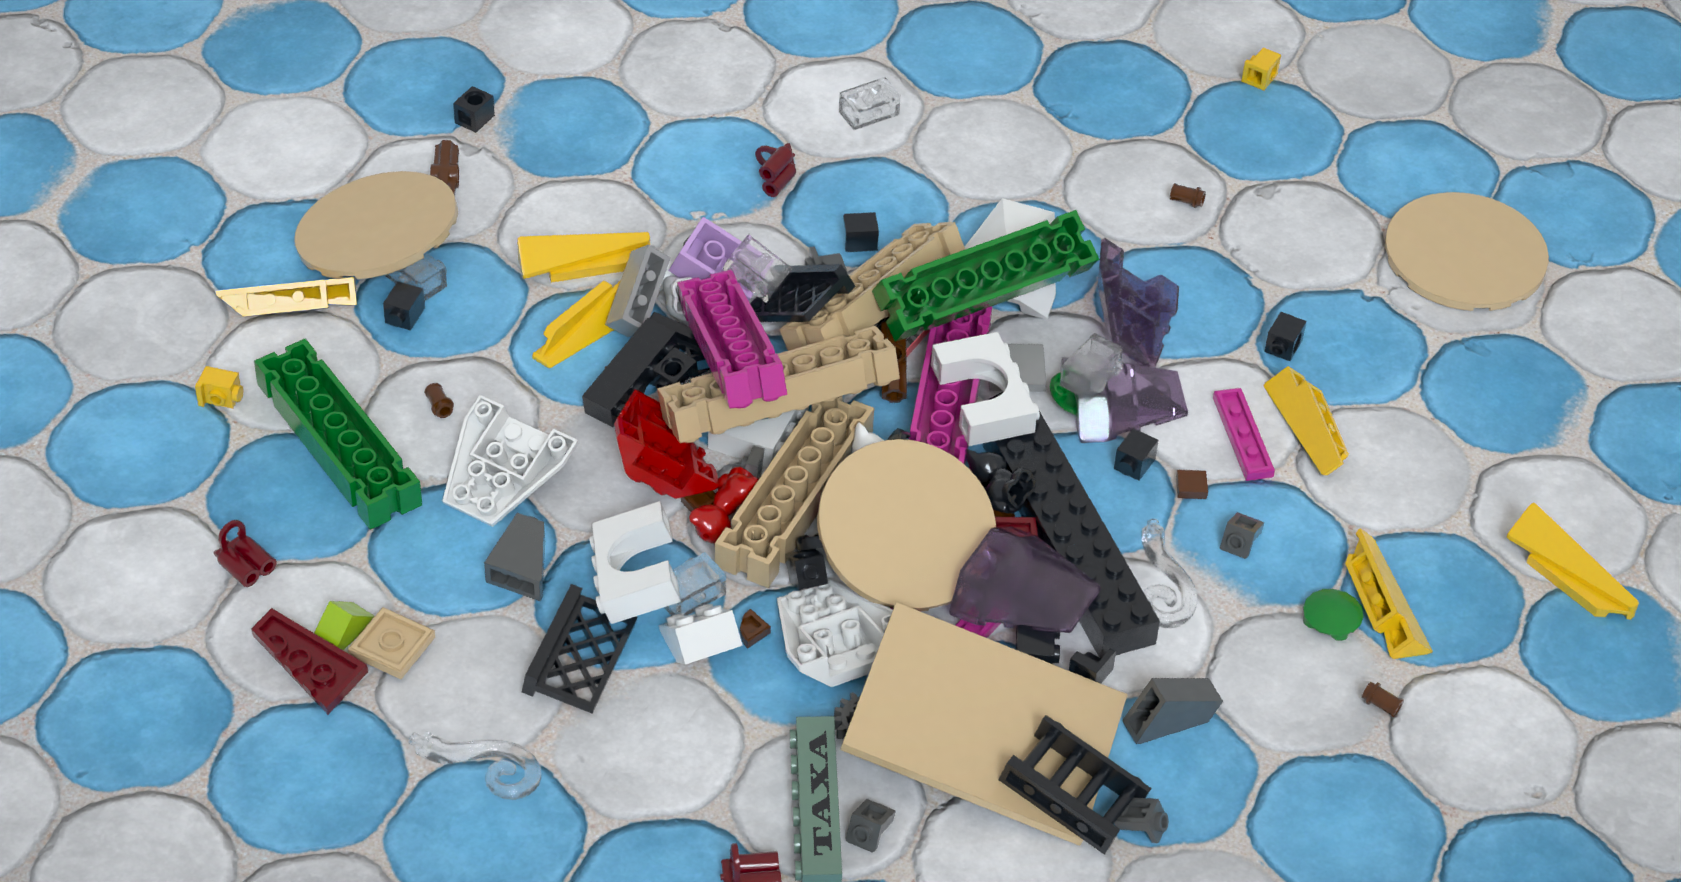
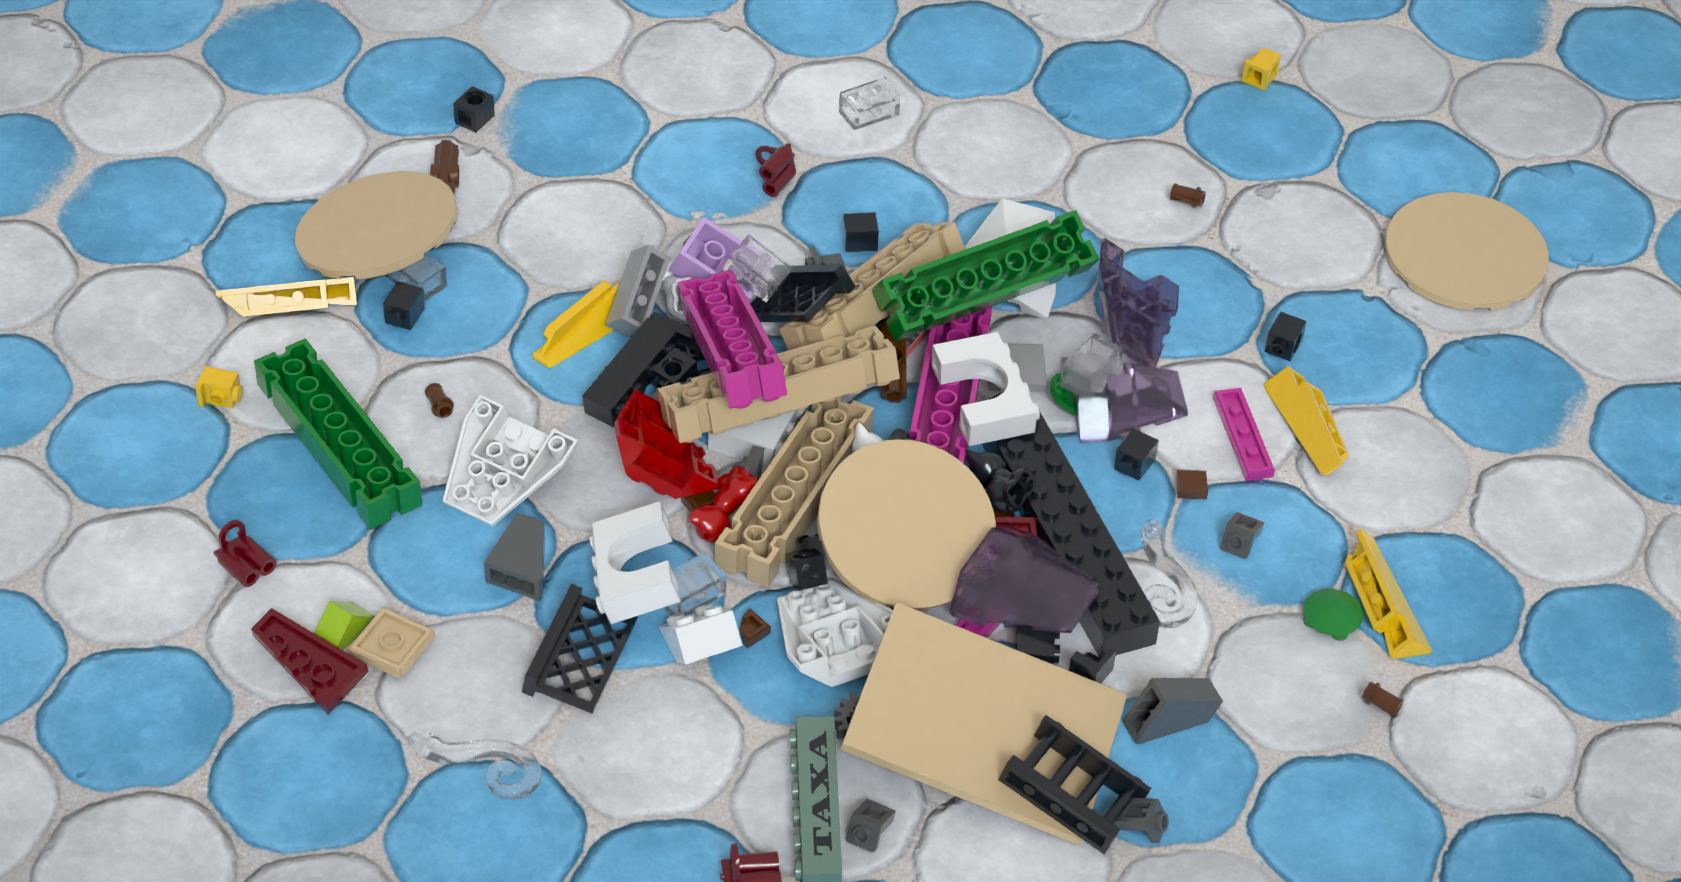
(577, 254): yellow wedge -> none
(1569, 565): yellow wedge -> none

